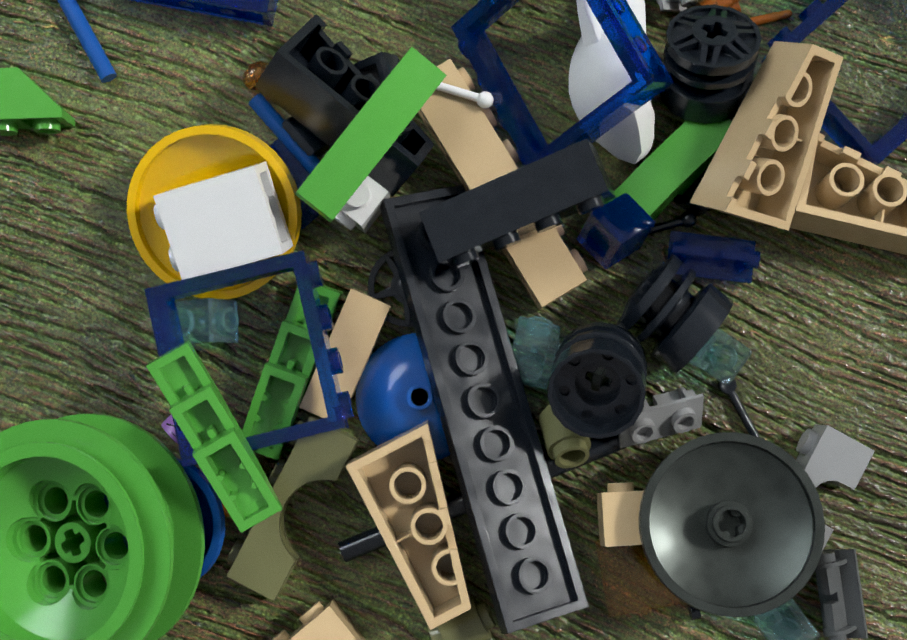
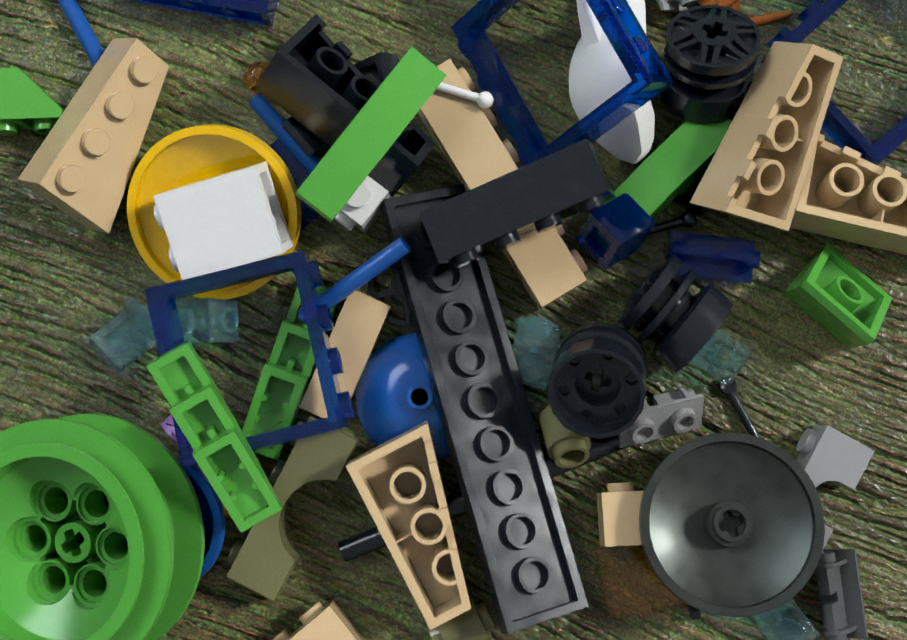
(99, 135): none -> tan wedge
(125, 336): none -> clear light blue bracket
(363, 274): none -> blue bar
(840, 297): none -> bright green slope

